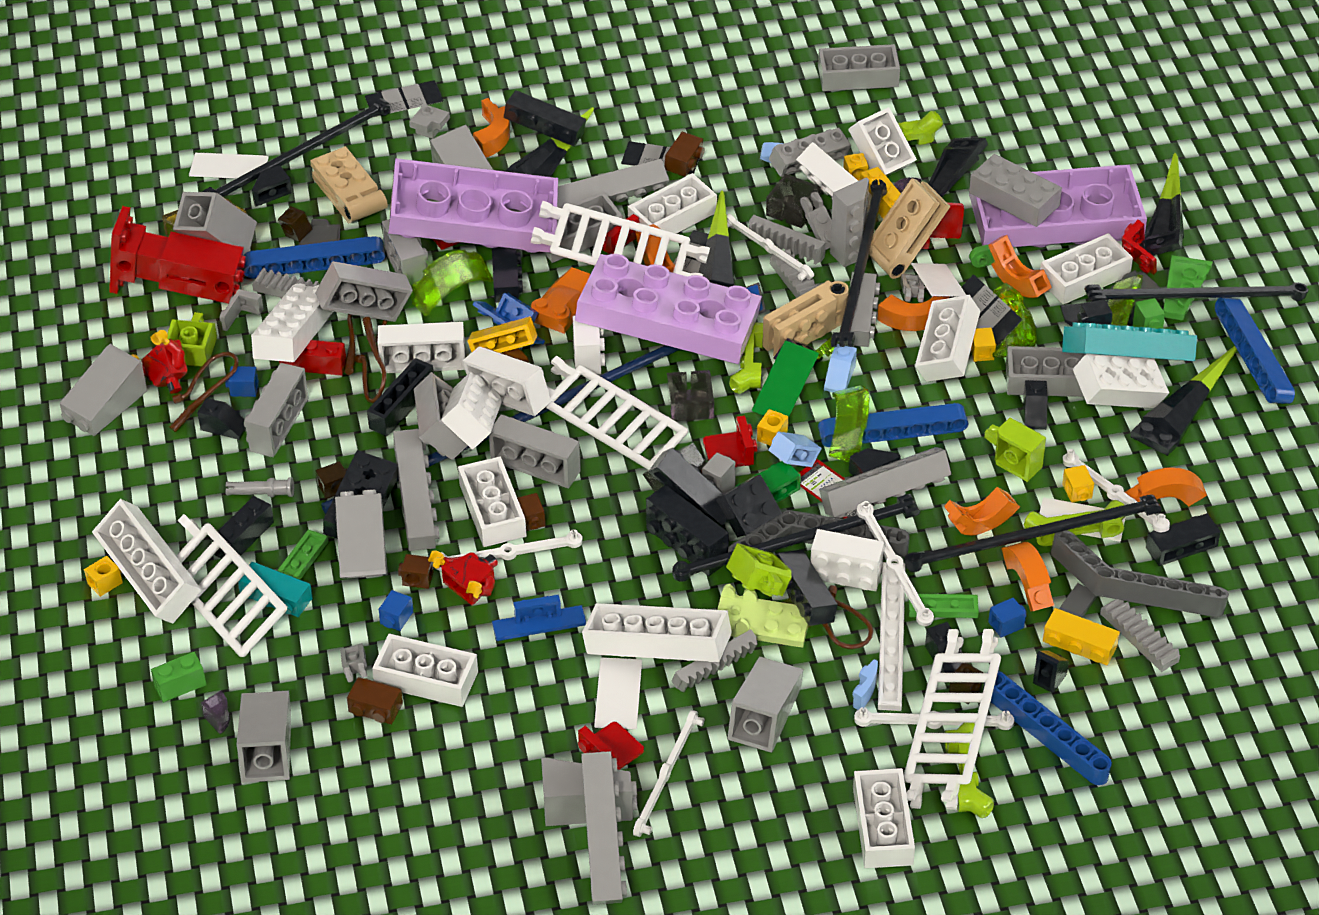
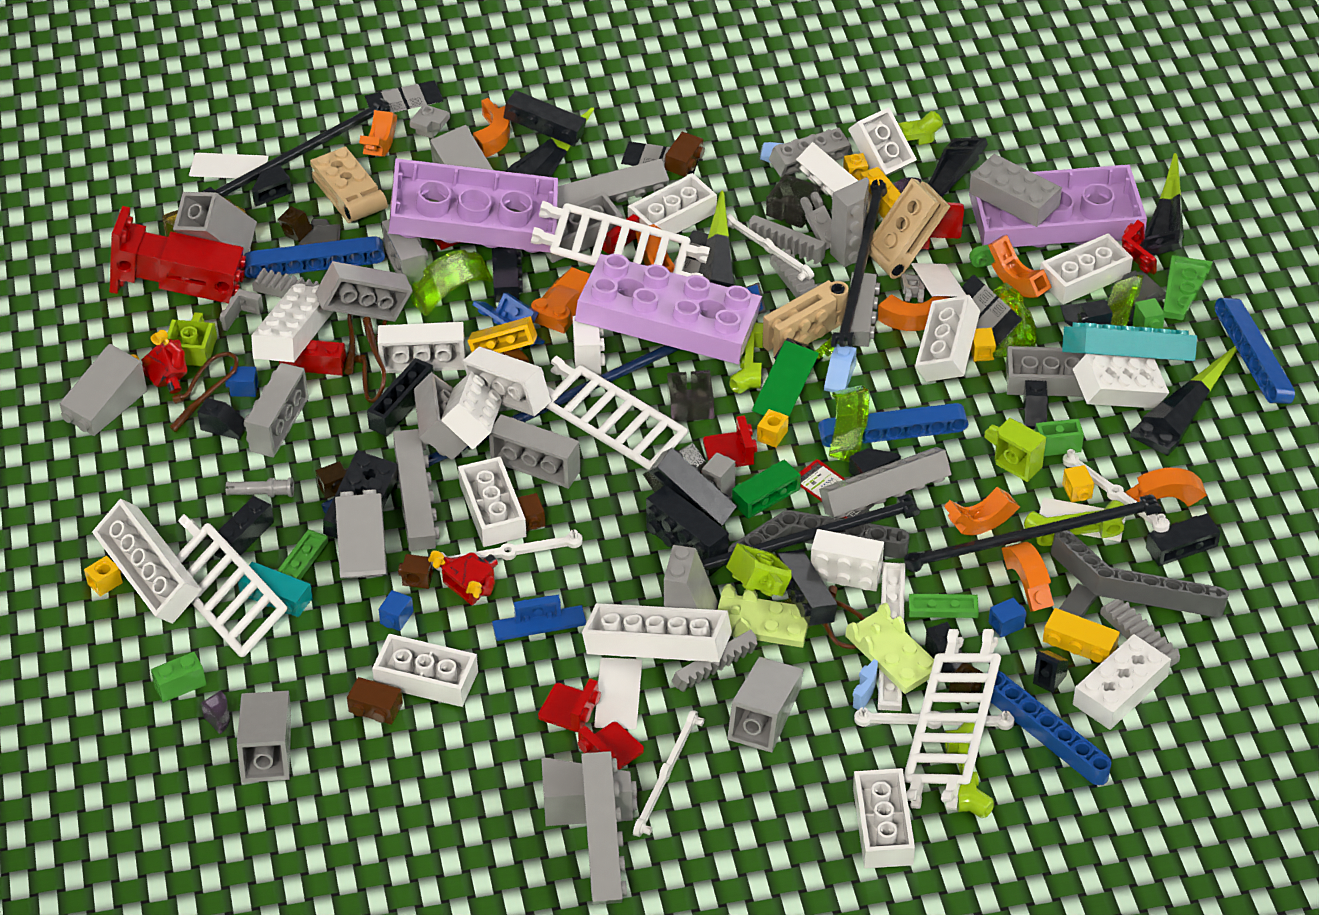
(354, 661): light grey hinge -> none
(381, 134): none -> orange arch
(570, 706): none -> red bracket
(687, 582): none -> light grey slope
(748, 506): black brick -> none
(794, 449): light blue brick -> none
(858, 67): light grey brick -> none
(896, 652): none -> yellowish green hinge
(924, 615): white piece -> none
(1061, 436): none -> bright green brick
(1121, 681): none -> white brick
(1296, 291): black hinge -> none

